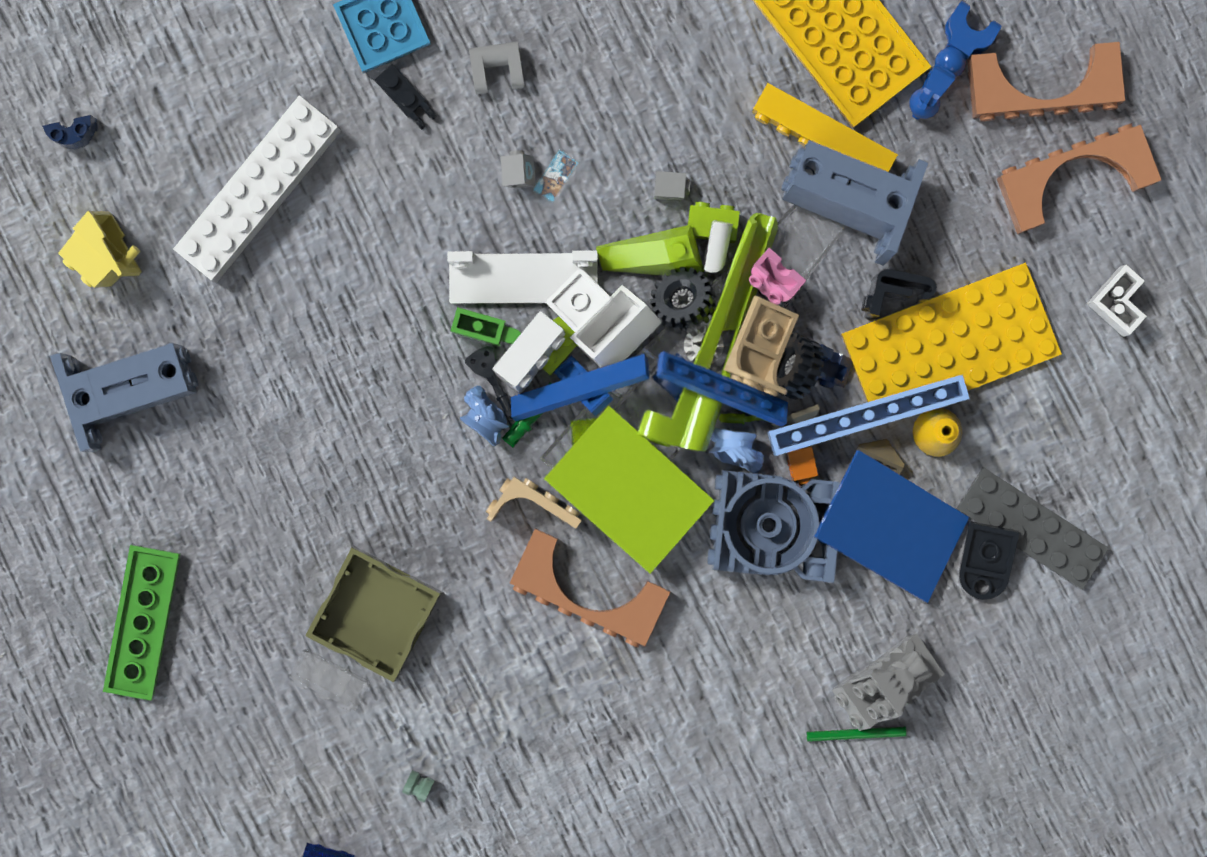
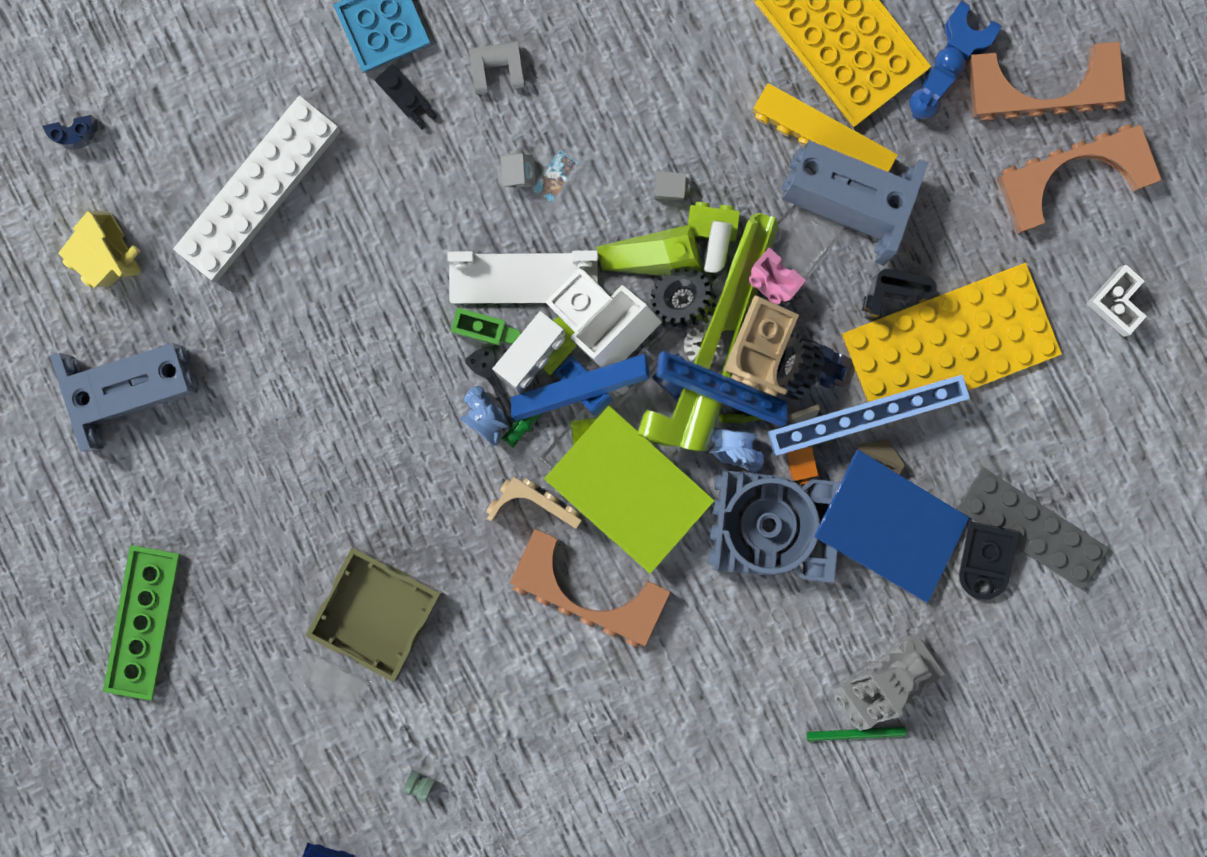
(929, 435): yellow cone -> none

